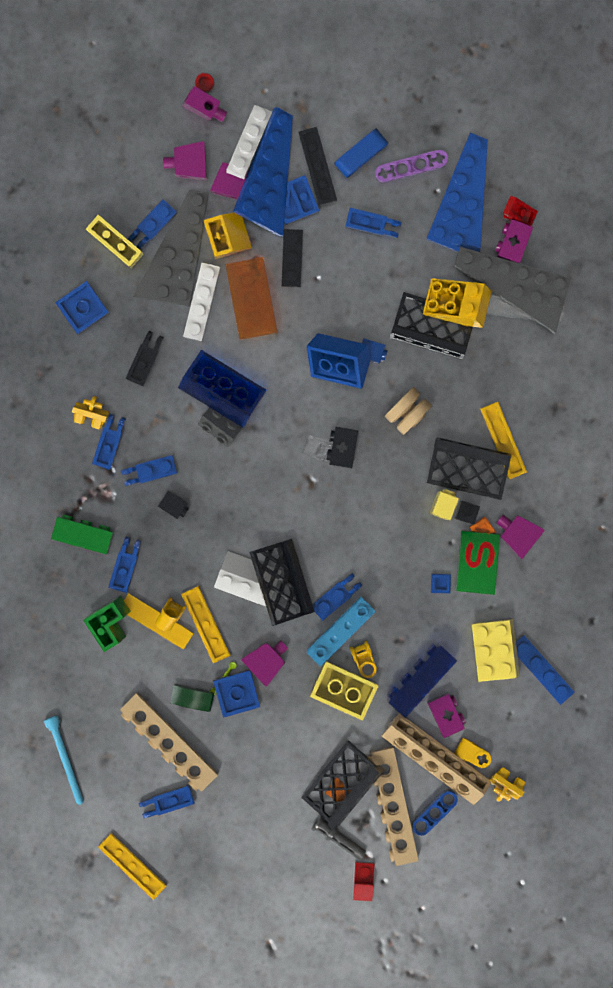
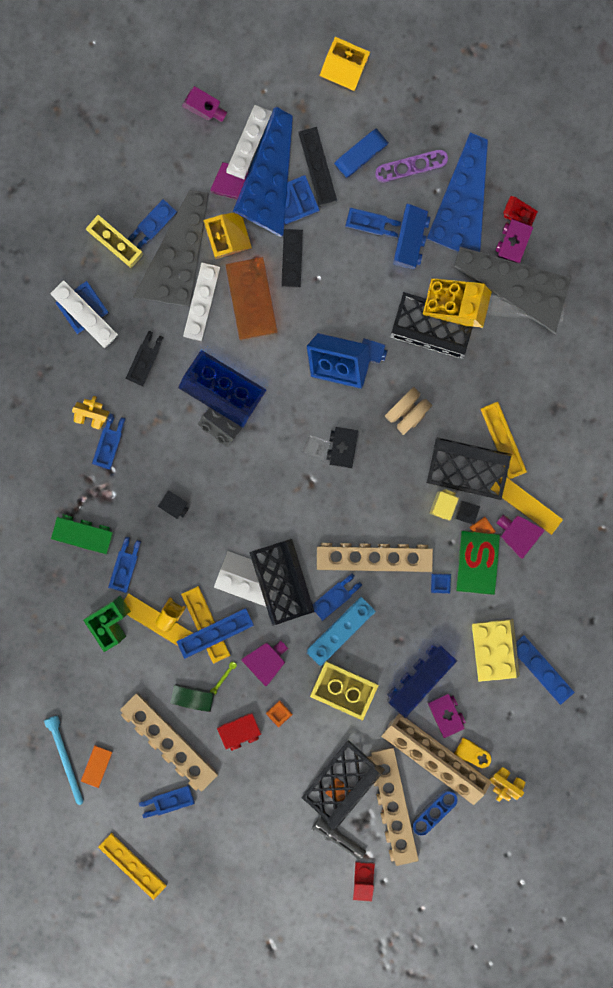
(84, 314): none -> white plate
(96, 766): none -> orange tile
(151, 470): blue hinge -> none
(188, 161): magenta torso -> none
(204, 82): red tile -> none
(215, 633): none -> blue plate
(236, 693): blue plate -> none
(238, 731): none -> red brick
(279, 713): none -> orange tile
(344, 63): none -> yellow slope
(363, 658): yellow piece -> none
(411, 237): none -> blue slope
(423, 564): none -> tan brick
(528, 506): none -> yellow tile

